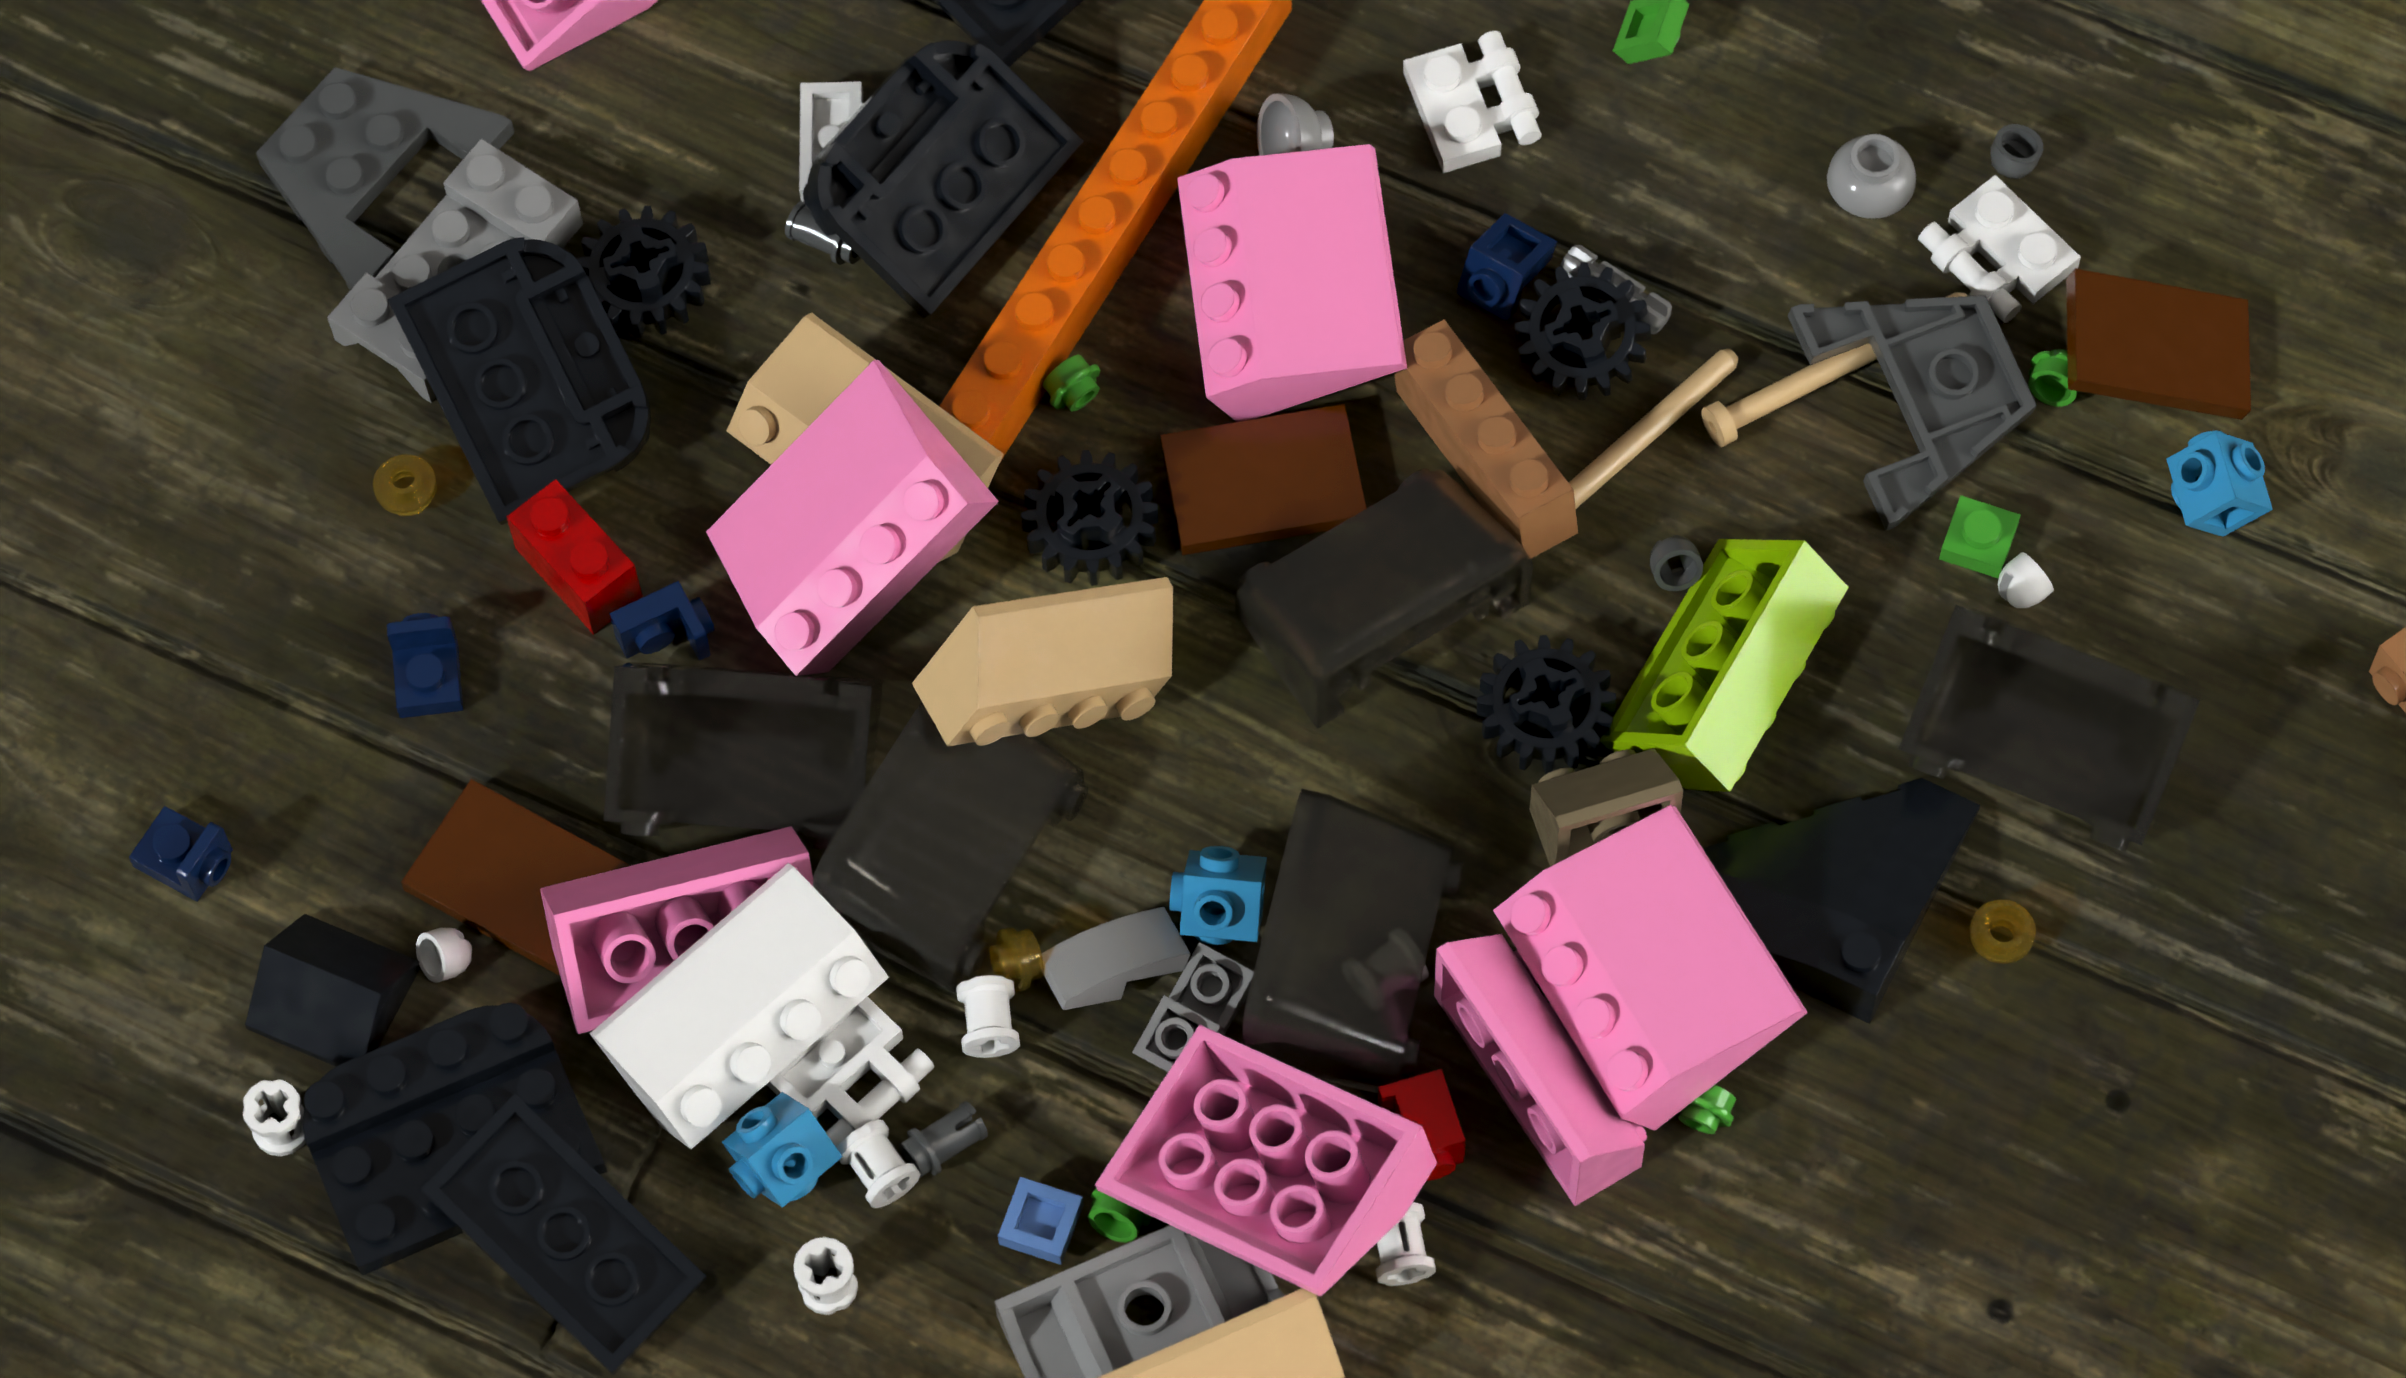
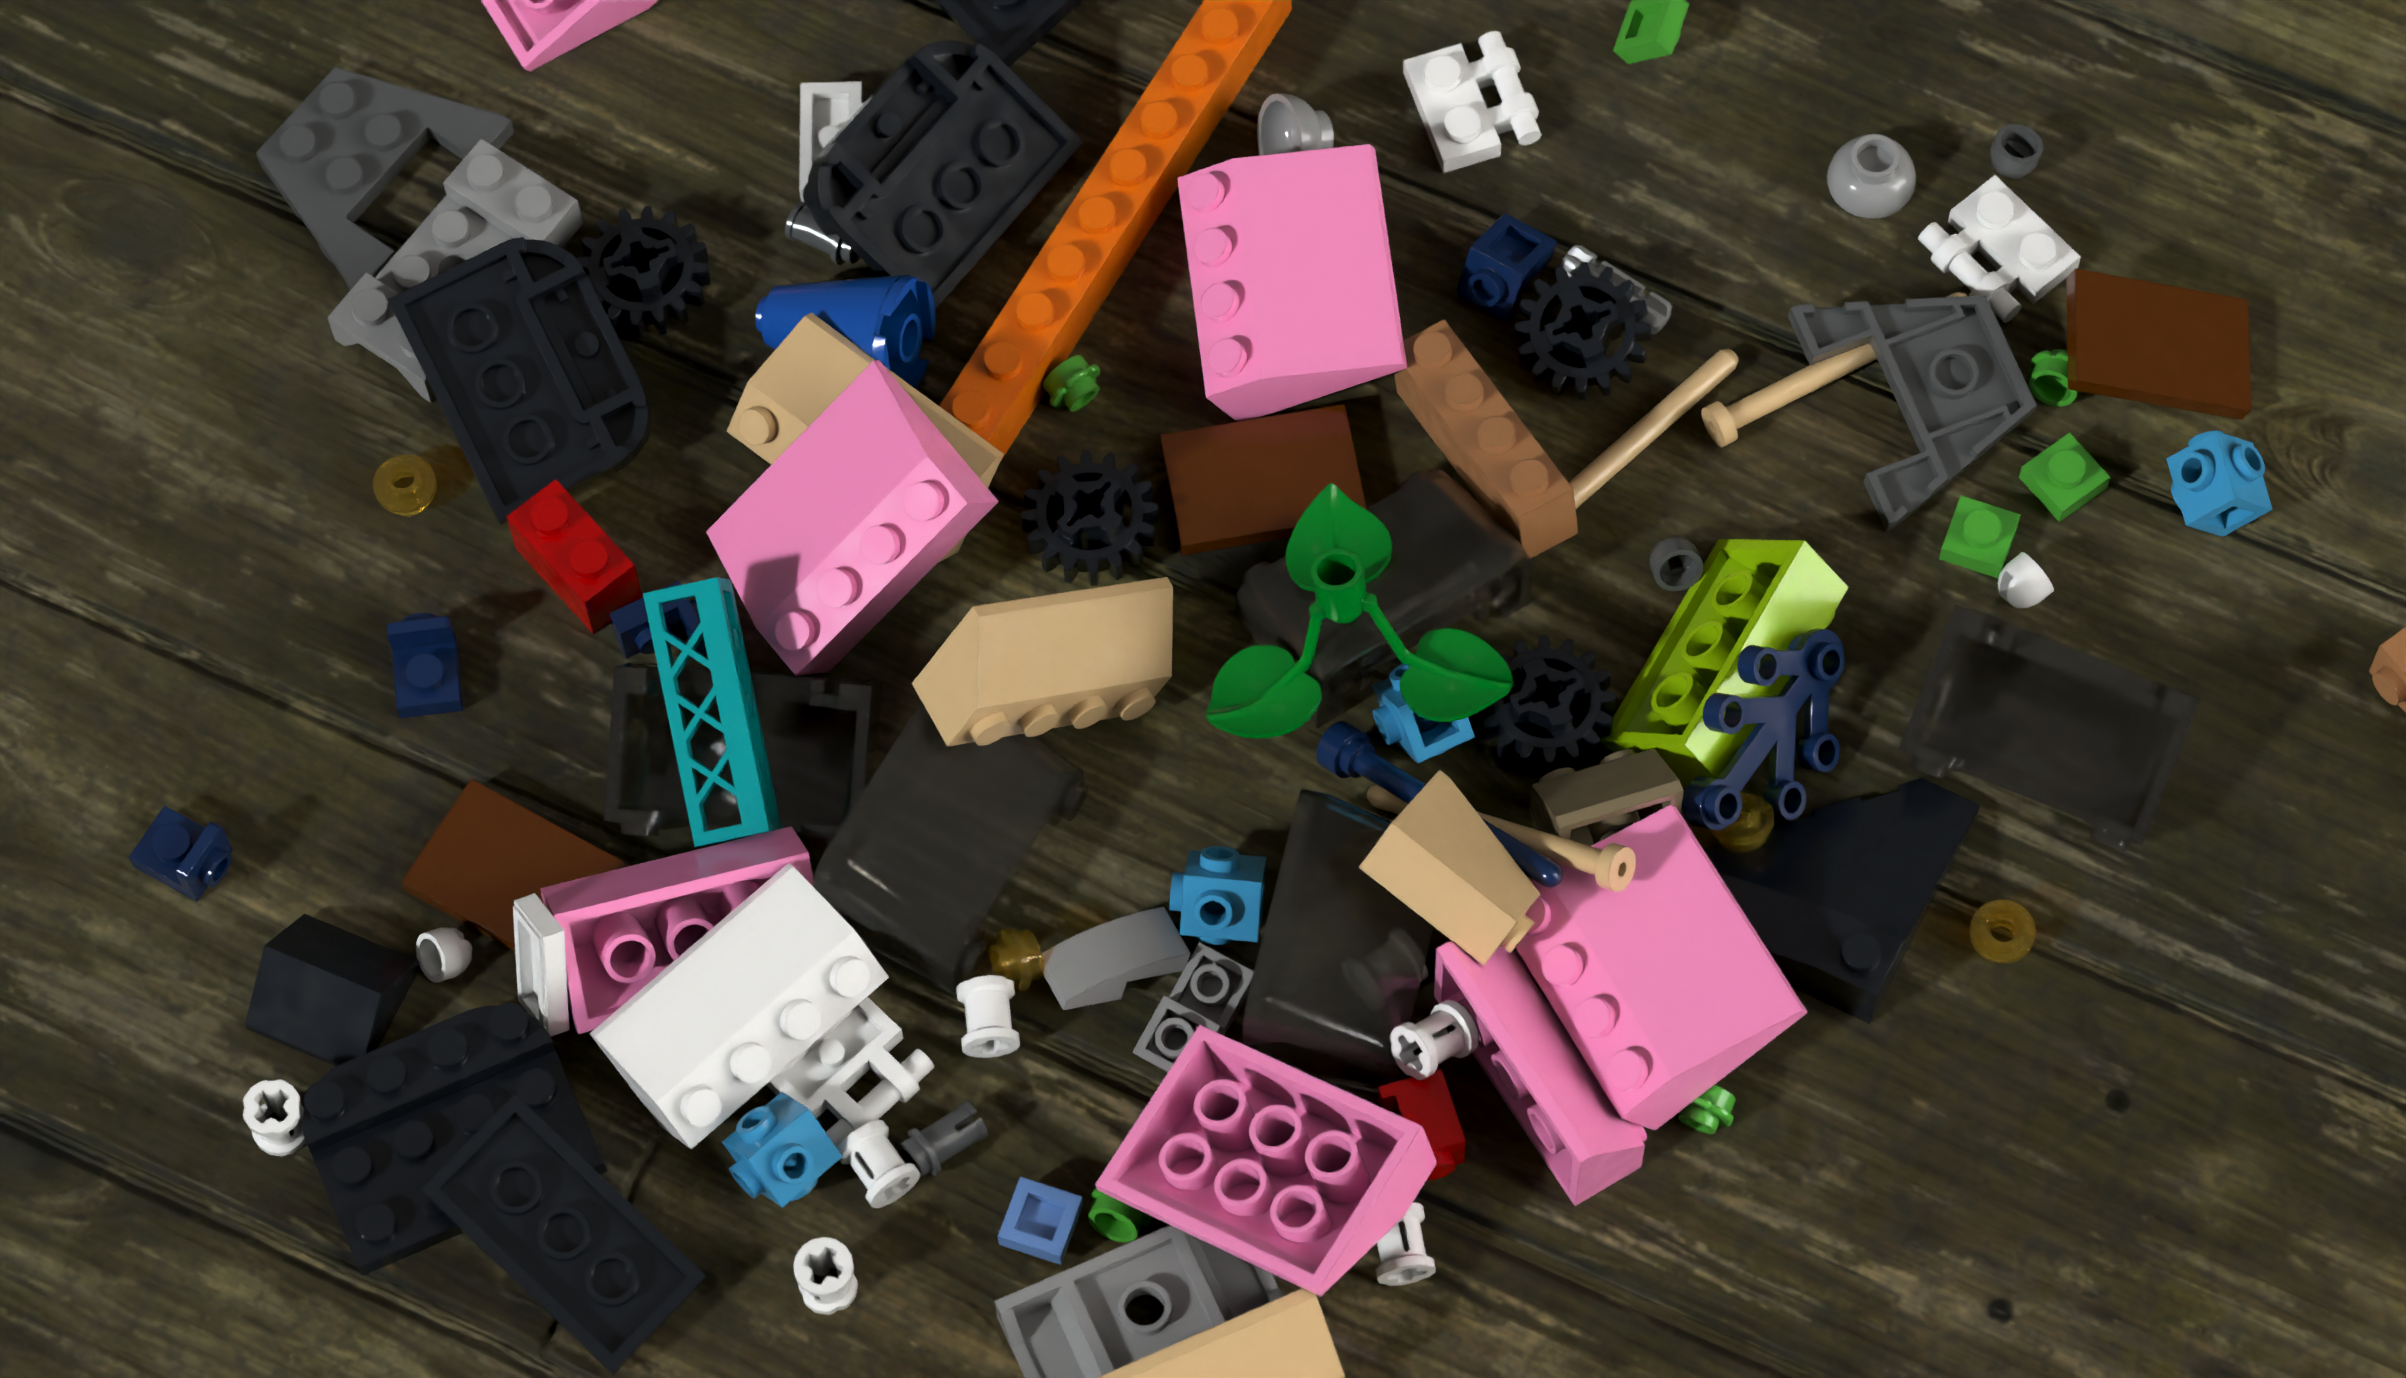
(541, 964): none -> white tile
(736, 708): none -> teal fence
(877, 314): none -> blue cone
(1335, 555): none -> green plant
(1349, 753): none -> dark blue piece
(1411, 732): none -> dark azure brick
(1434, 1039): none -> white bush
(1454, 871): none -> tan slope
(1611, 866): none -> tan bar
(1750, 828): none -> clear yellow plate
(1814, 667): none -> dark blue plant
(2064, 477): none -> bright green plate

